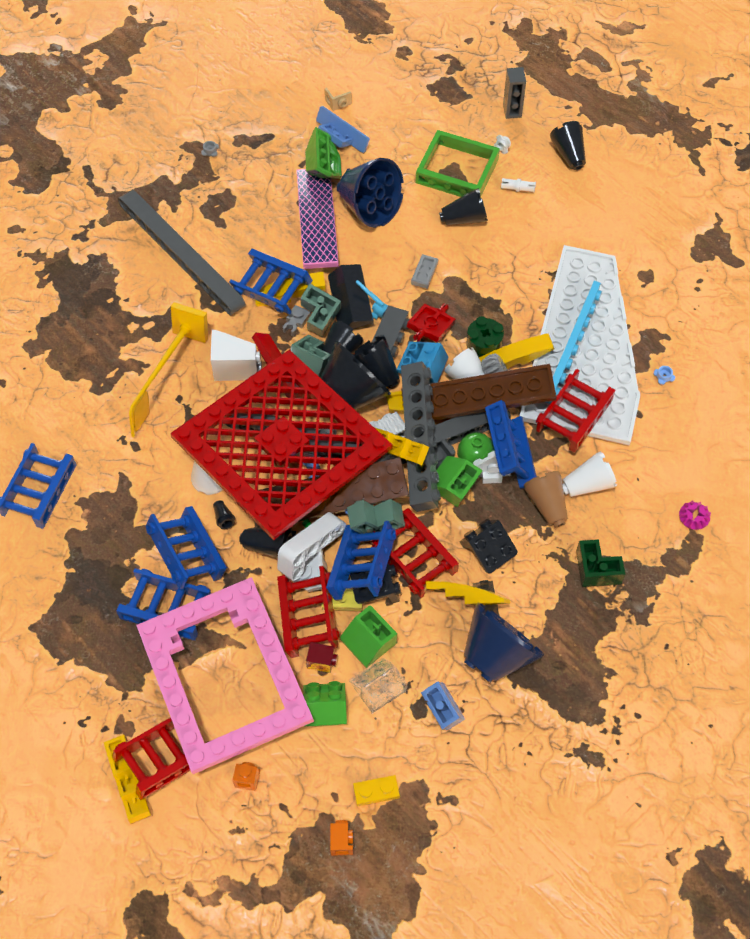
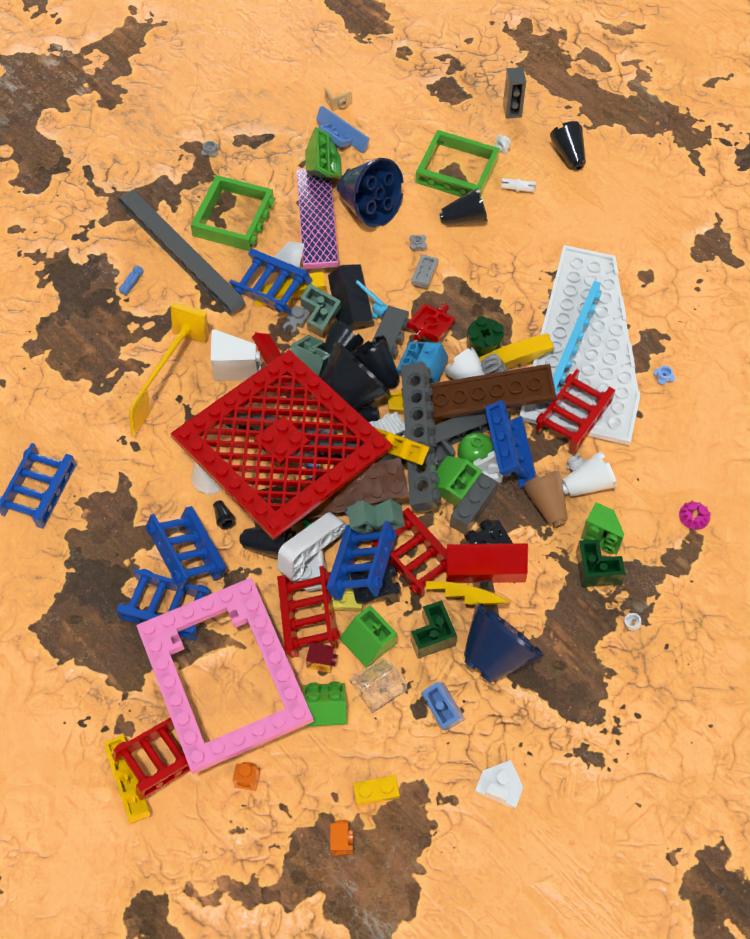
(131, 279): none -> medium blue axle
(244, 242): none -> bright green window
(291, 253): none -> white plate
(370, 413): none -> black cone
(418, 242): none -> light grey plate
(437, 633): none -> dark green brick
(473, 503): none -> dark grey brick
(487, 562): none -> red slope
(501, 784): none -> white plate
(574, 462): none -> white plate
(605, 526): none -> bright green slope
(629, 621): none -> white hinge

